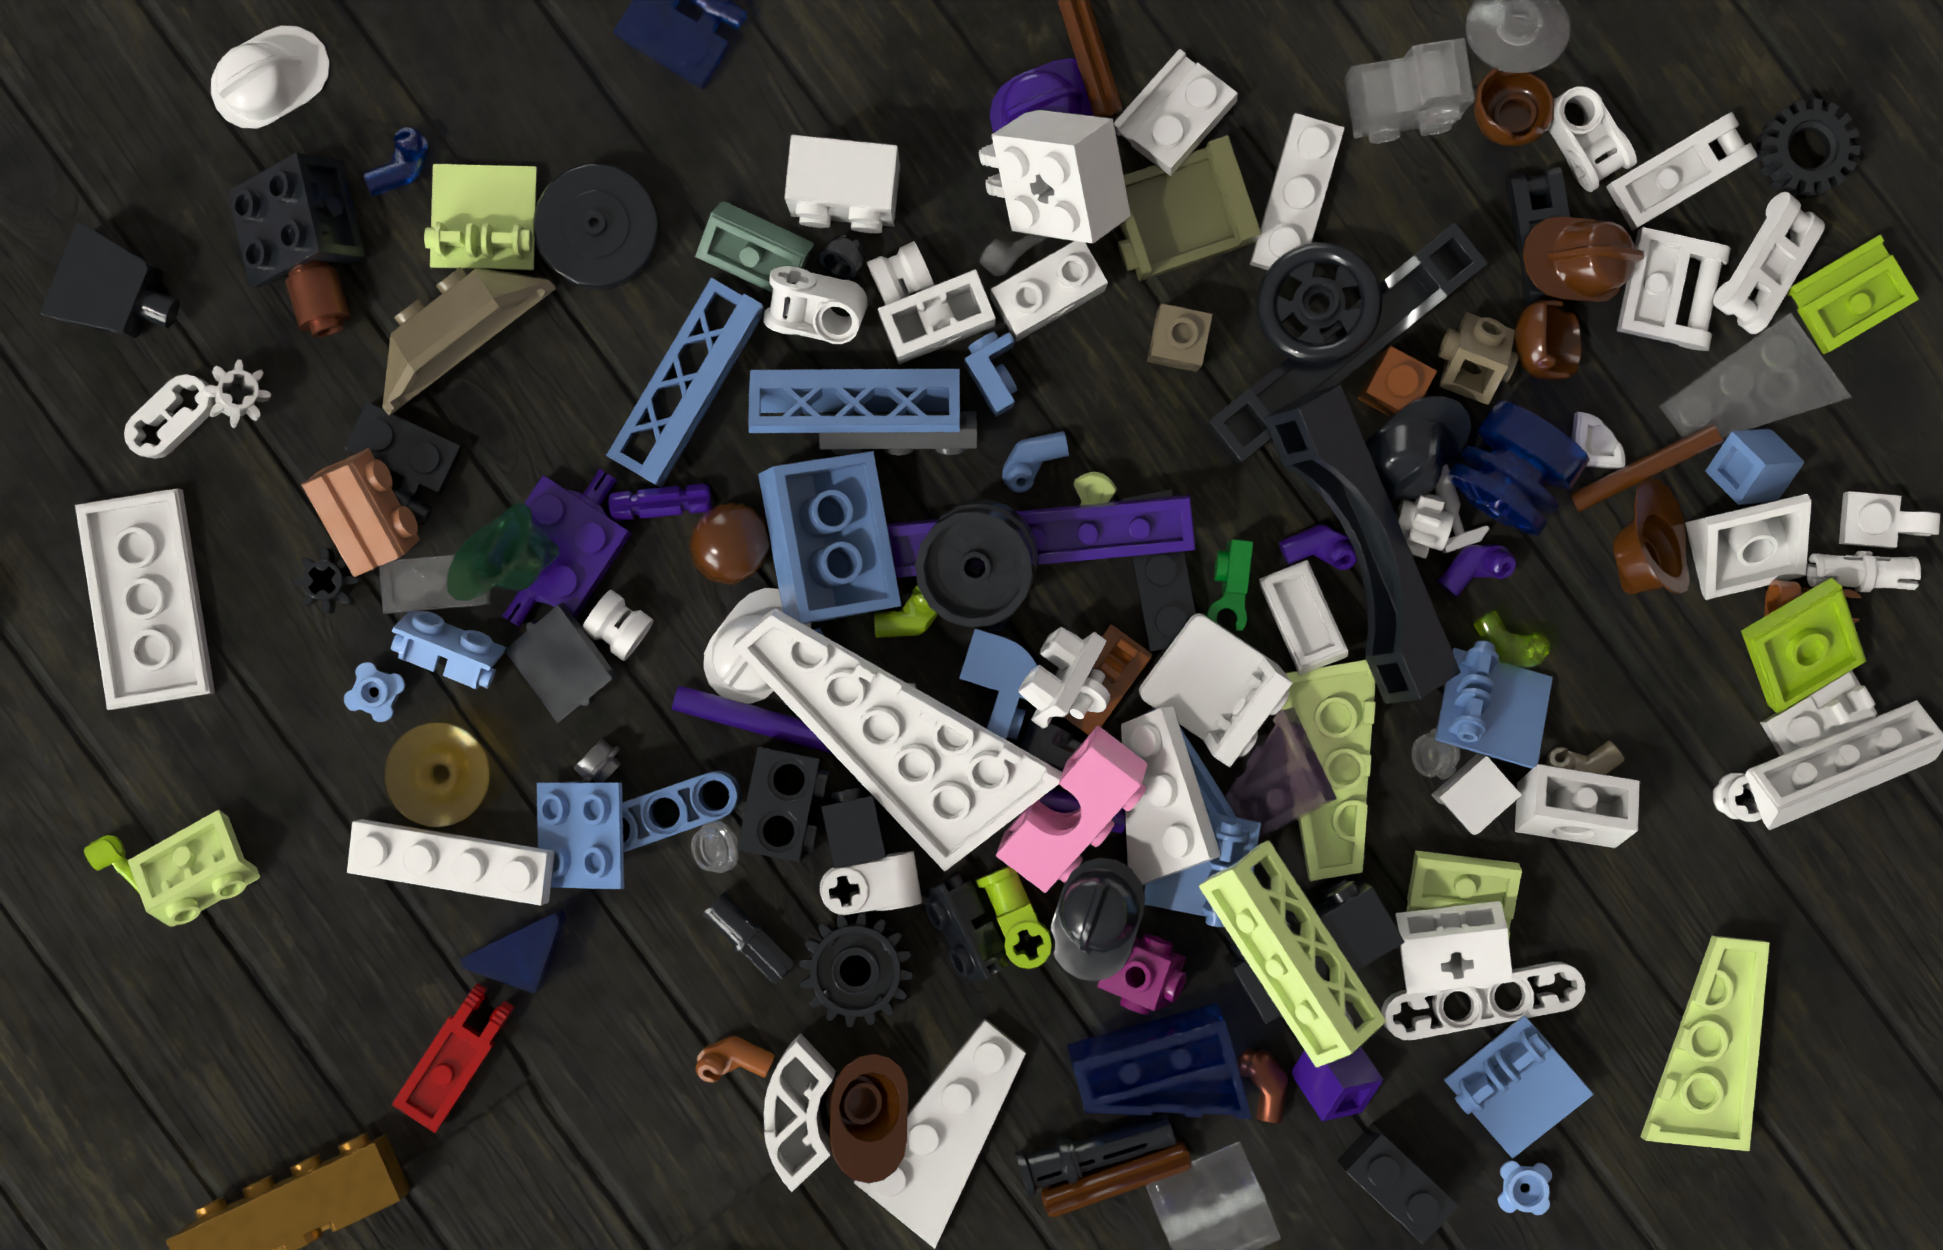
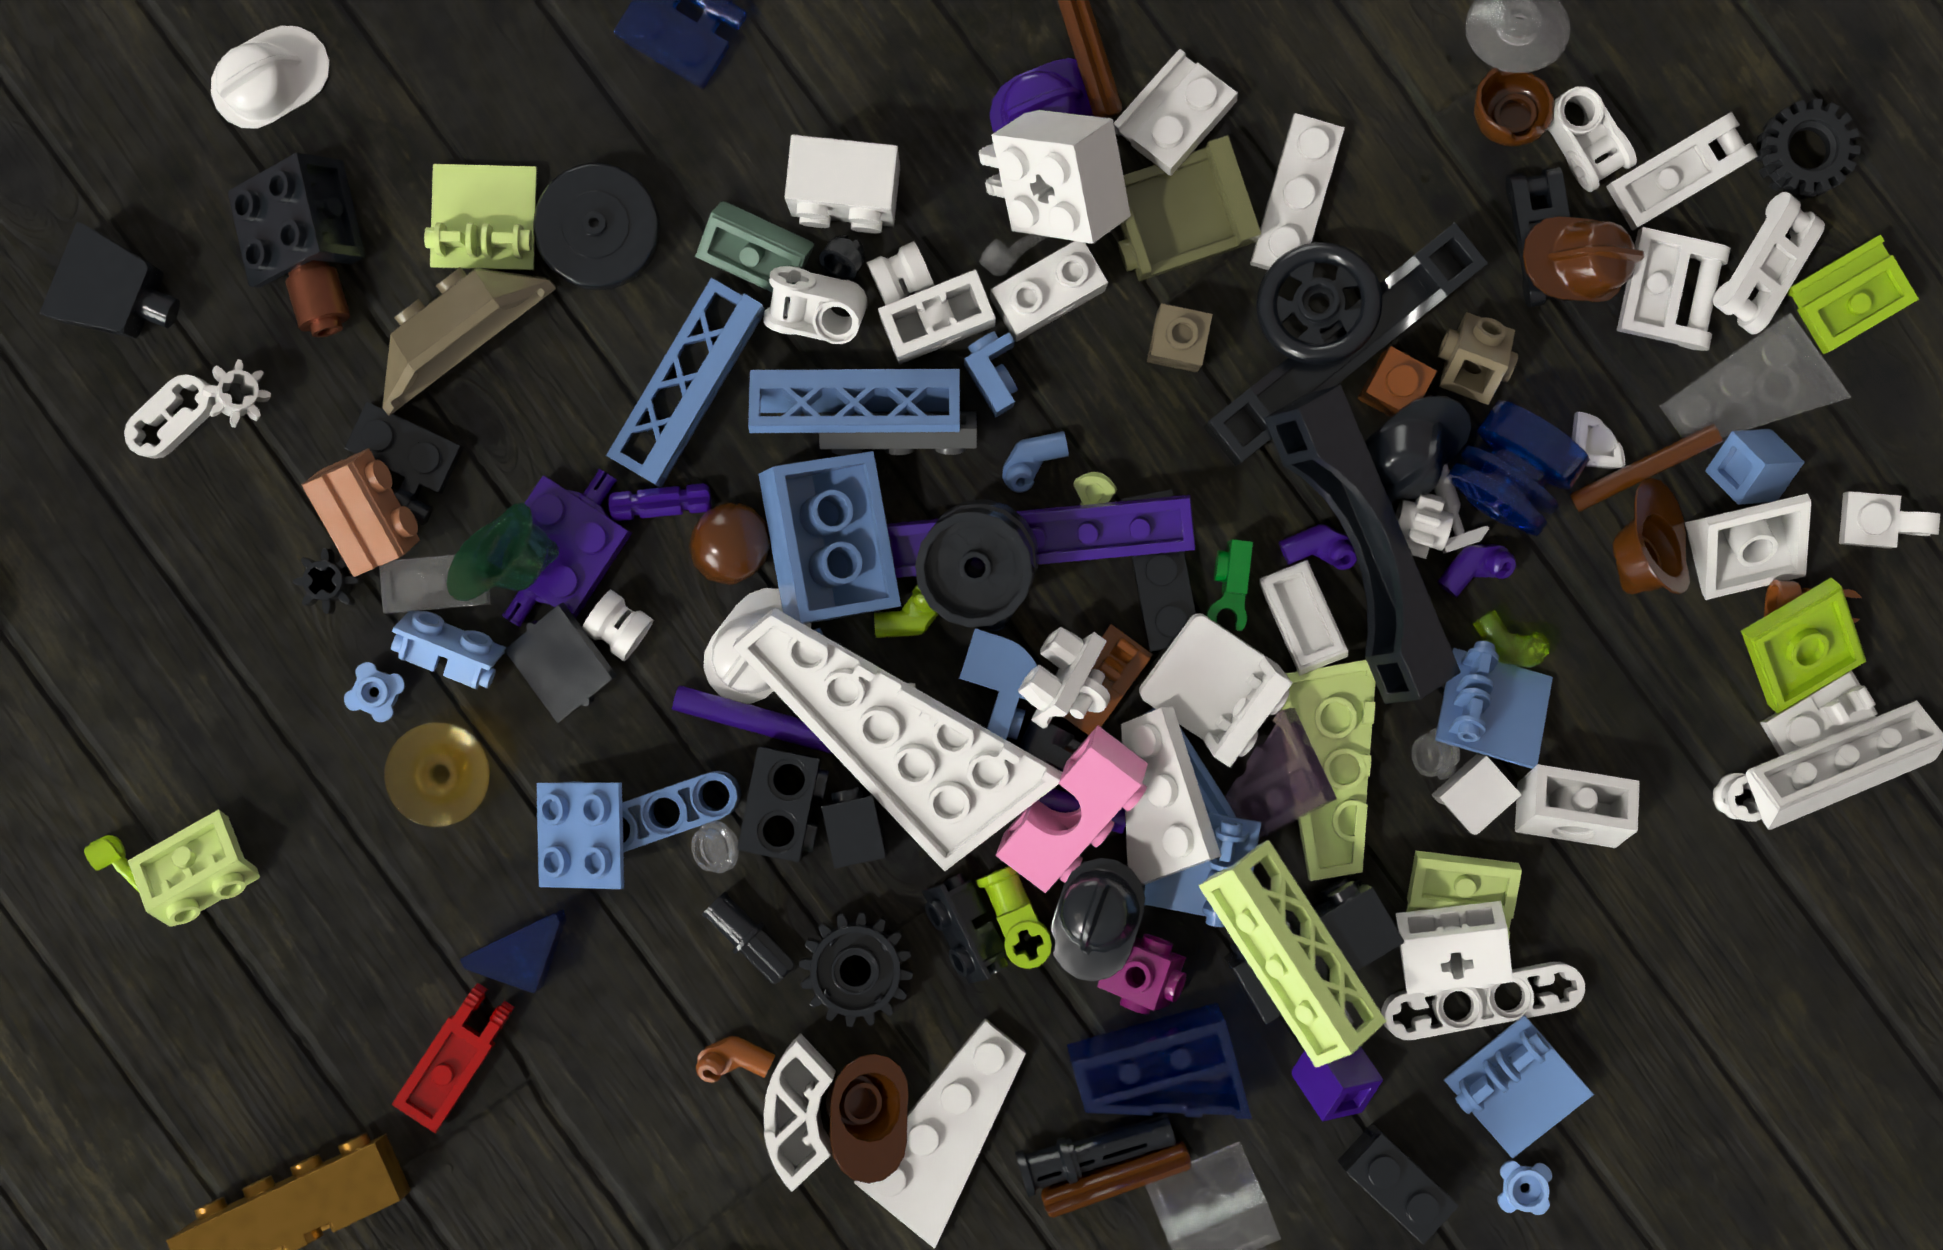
(144, 599): white tile -> none
(404, 166): clear blue arm -> none
(450, 862): white plate -> none
(598, 763): flat silver plate -> none
(881, 885): white piece -> none
(1269, 1079): copper arm -> none
(1418, 91): clear brick -> none
(1548, 341): reddish brown hair -> none
(1598, 762): dark tan arm -> none
(1714, 1058): yellowish green wing -> none
(1864, 571): white pin -> none

